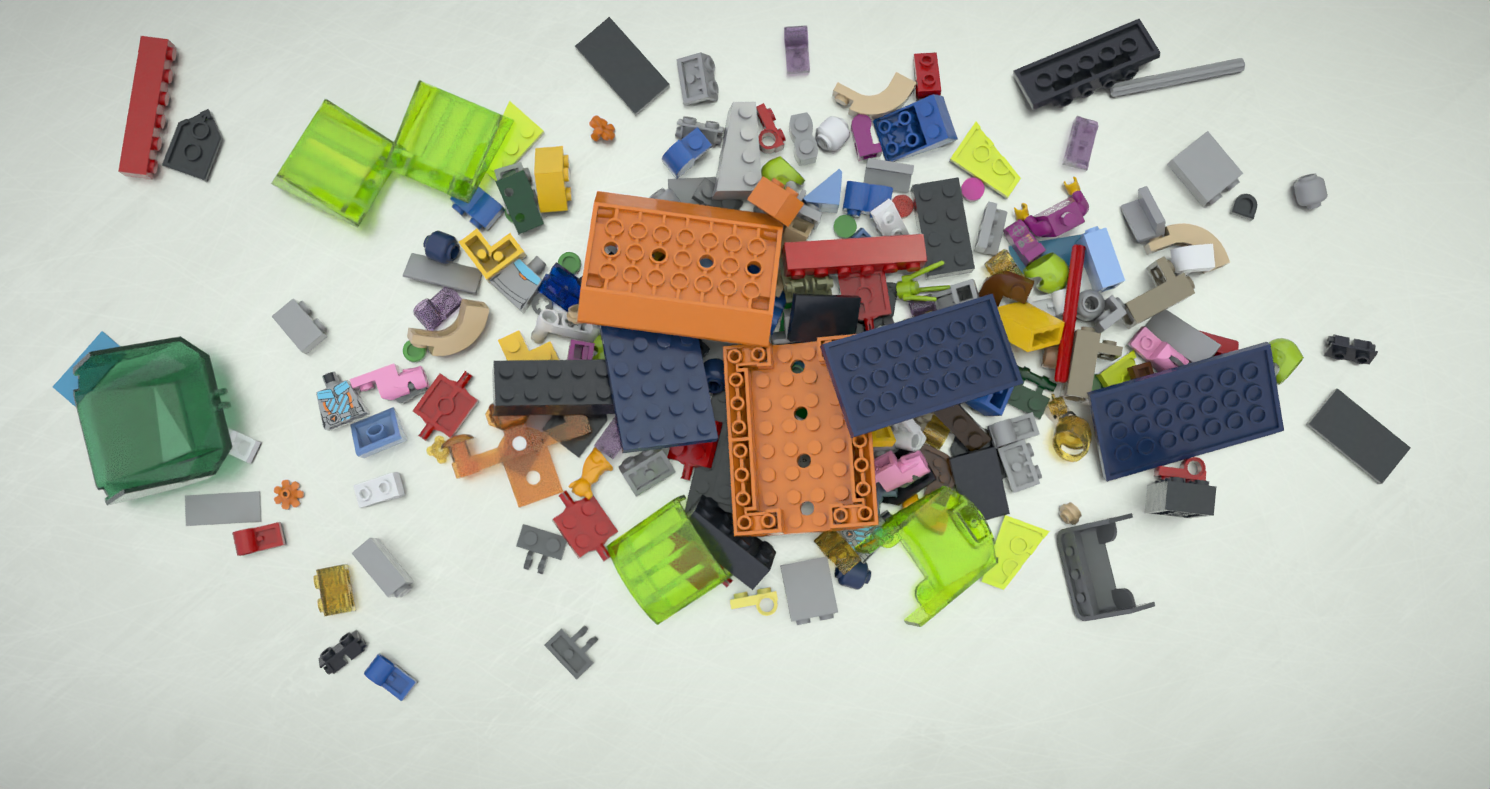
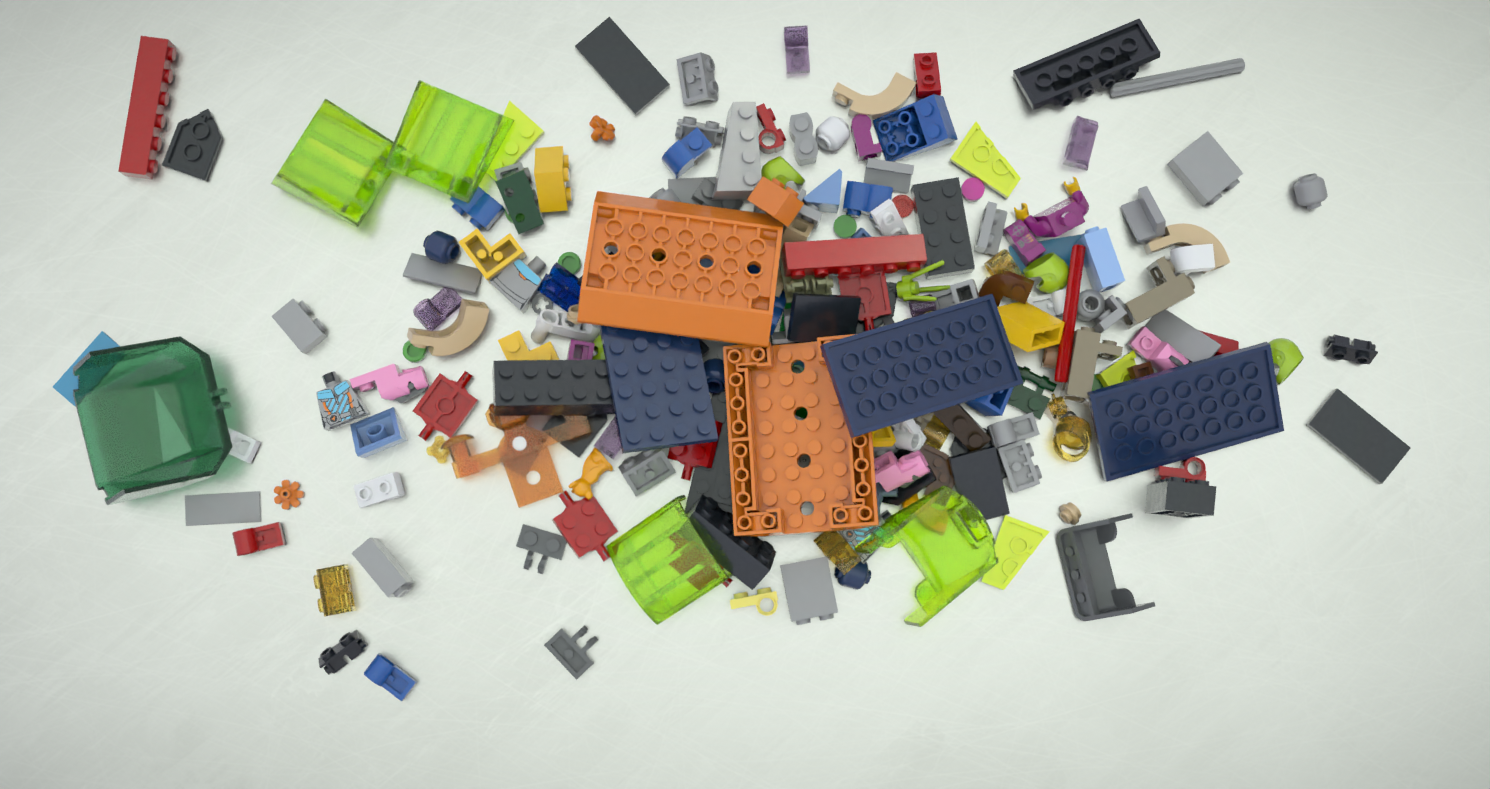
(1244, 206): black tile -> none

